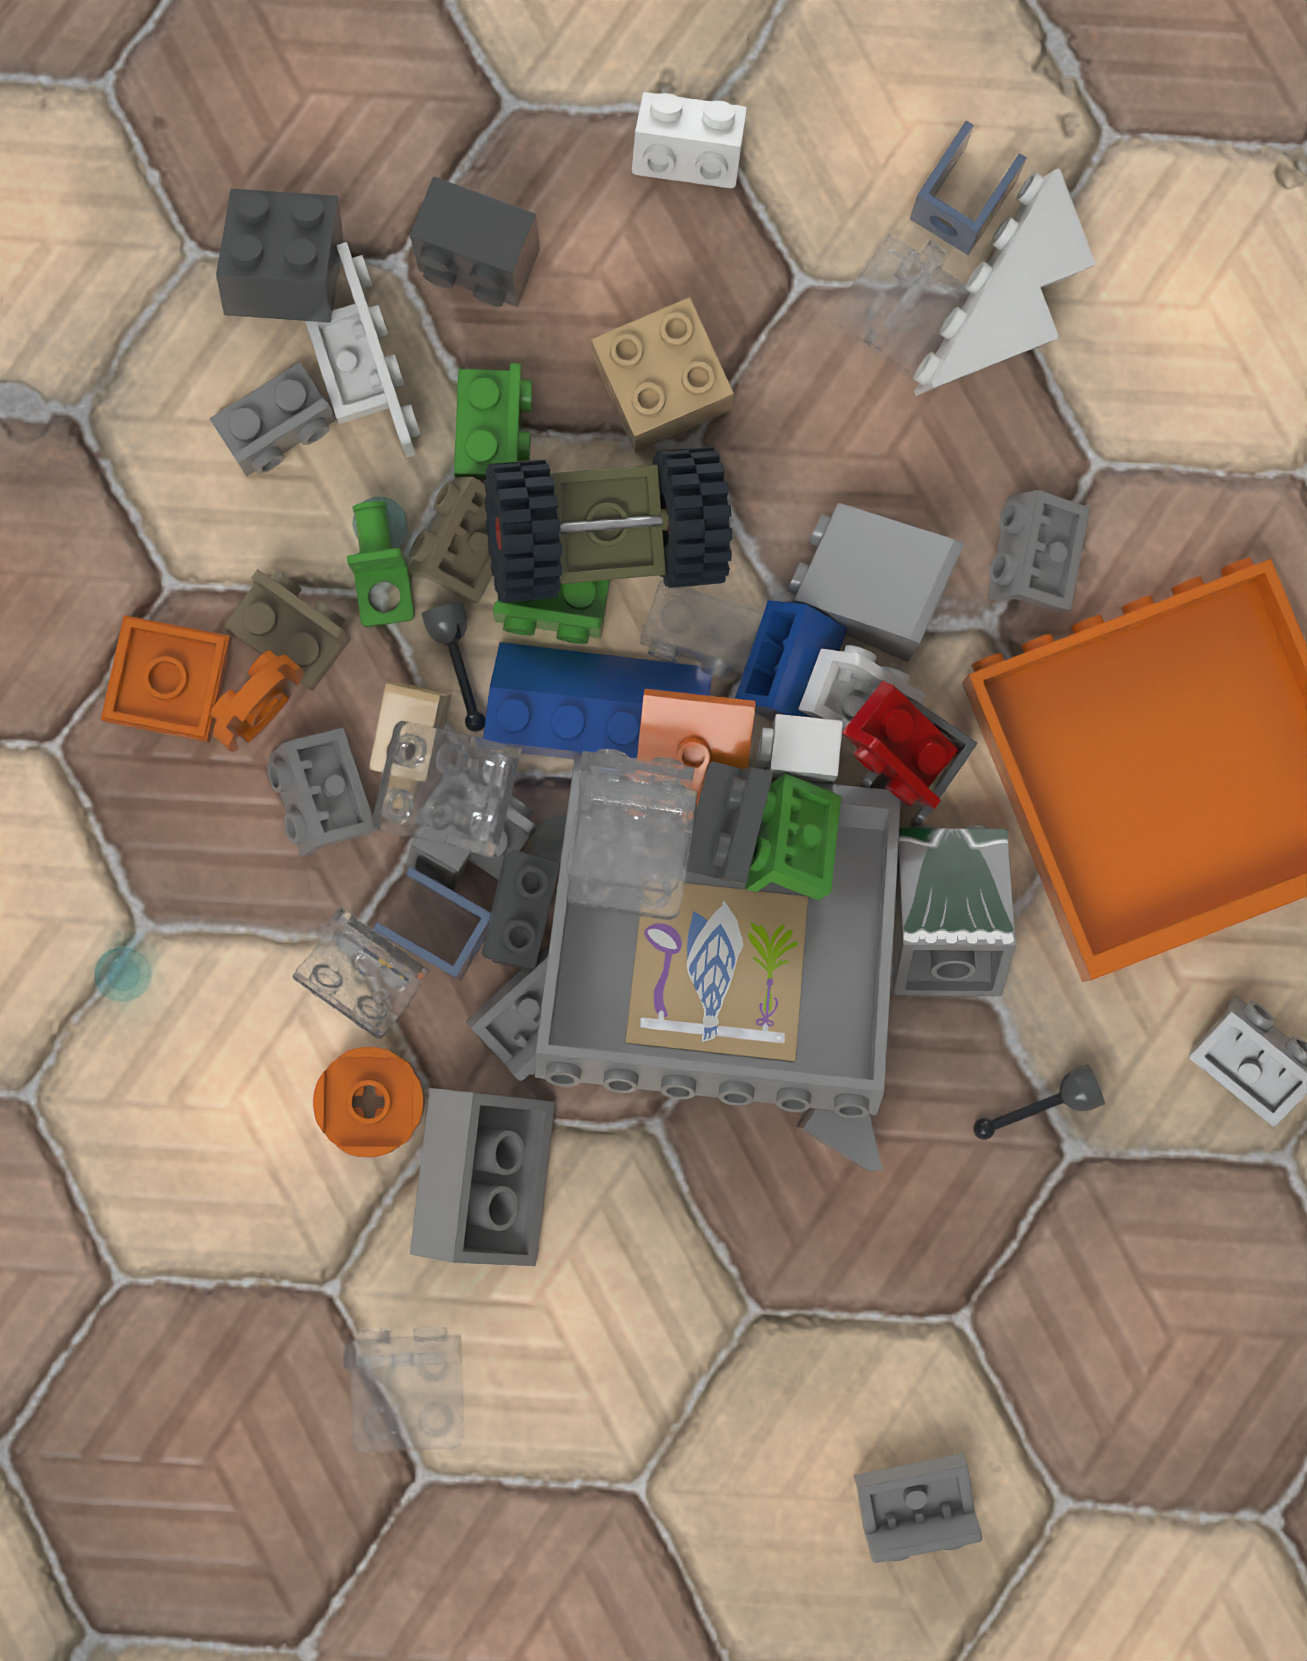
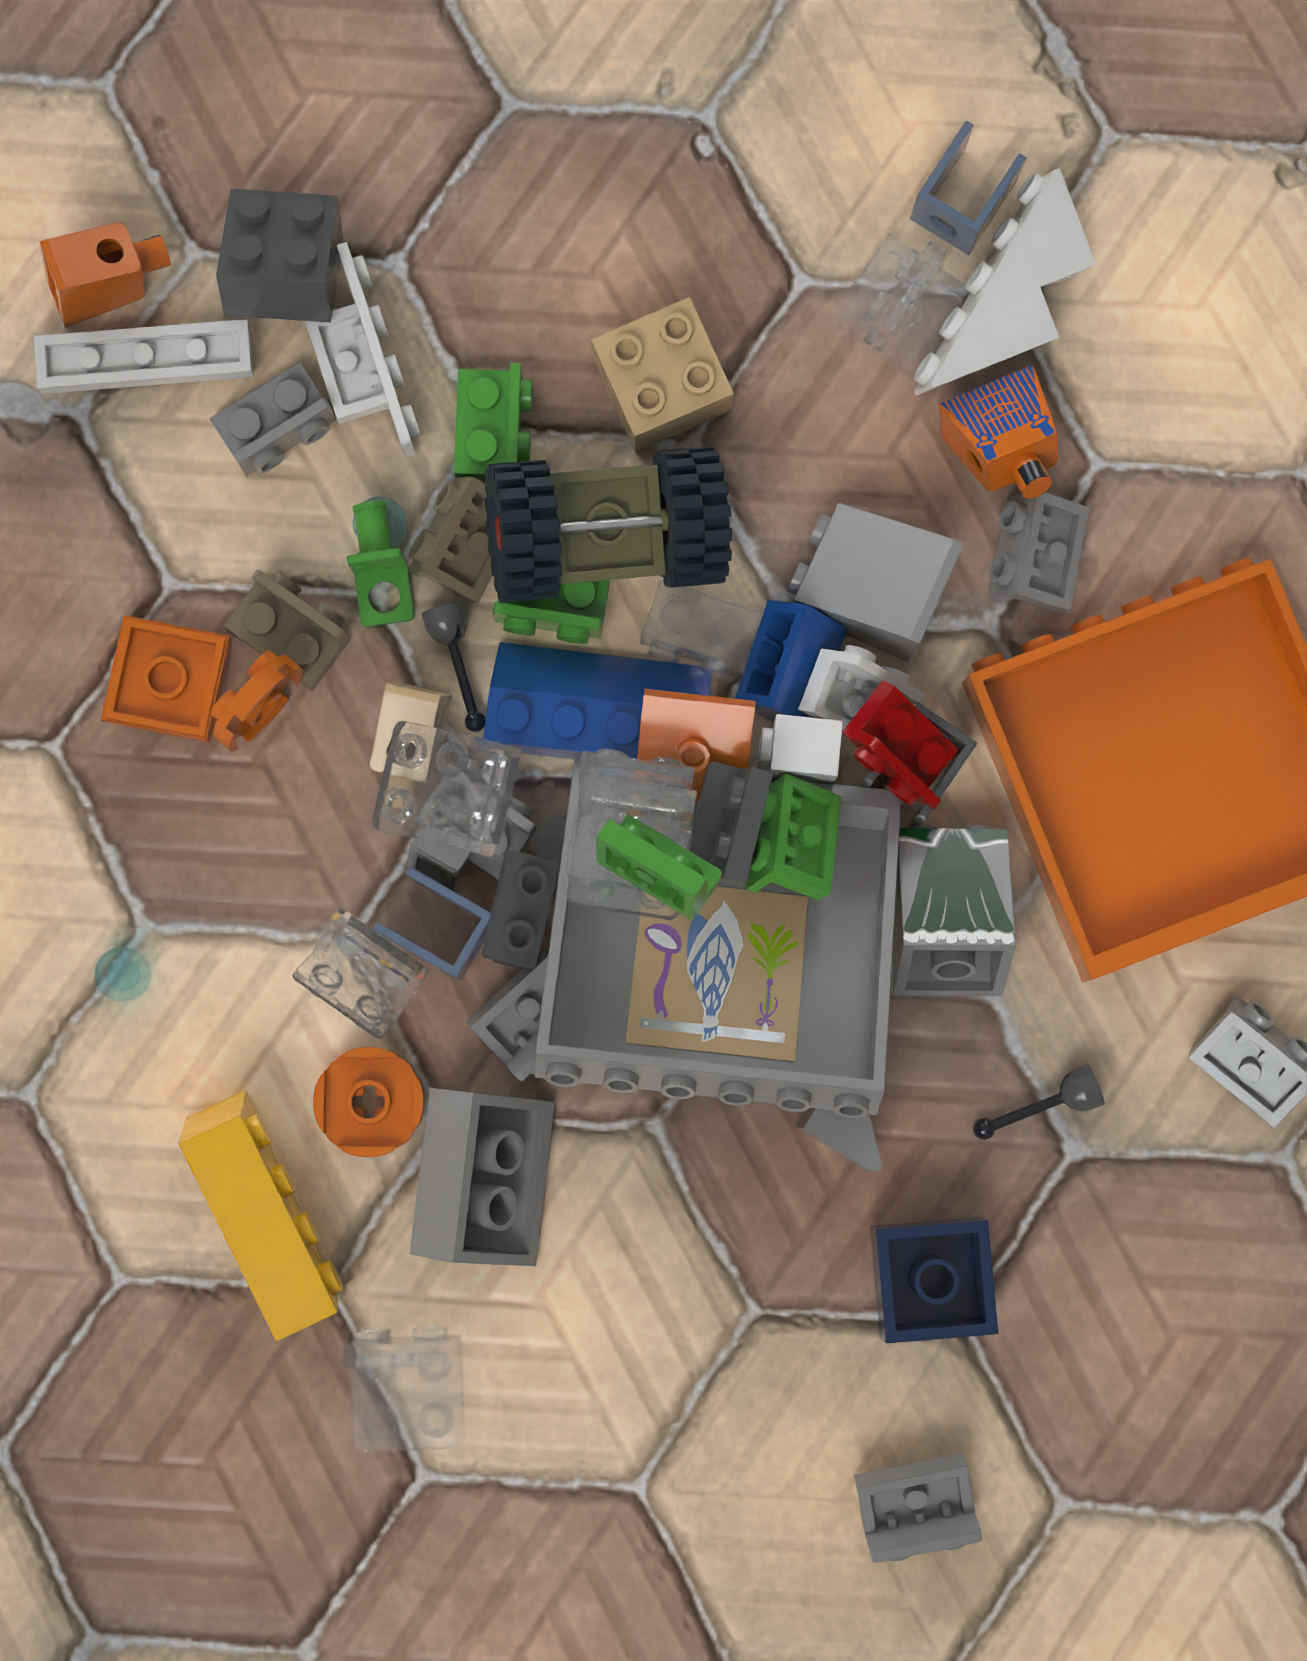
(99, 270): none -> orange torso
(143, 356): none -> white plate
(259, 1215): none -> yellow wedge
(320, 791): light grey bracket -> none
(475, 243): dark grey brick -> none
(656, 865): none -> bright green bracket
(688, 140): white bracket -> none
(934, 1280): none -> dark blue brick
(1004, 433): none -> orange torso

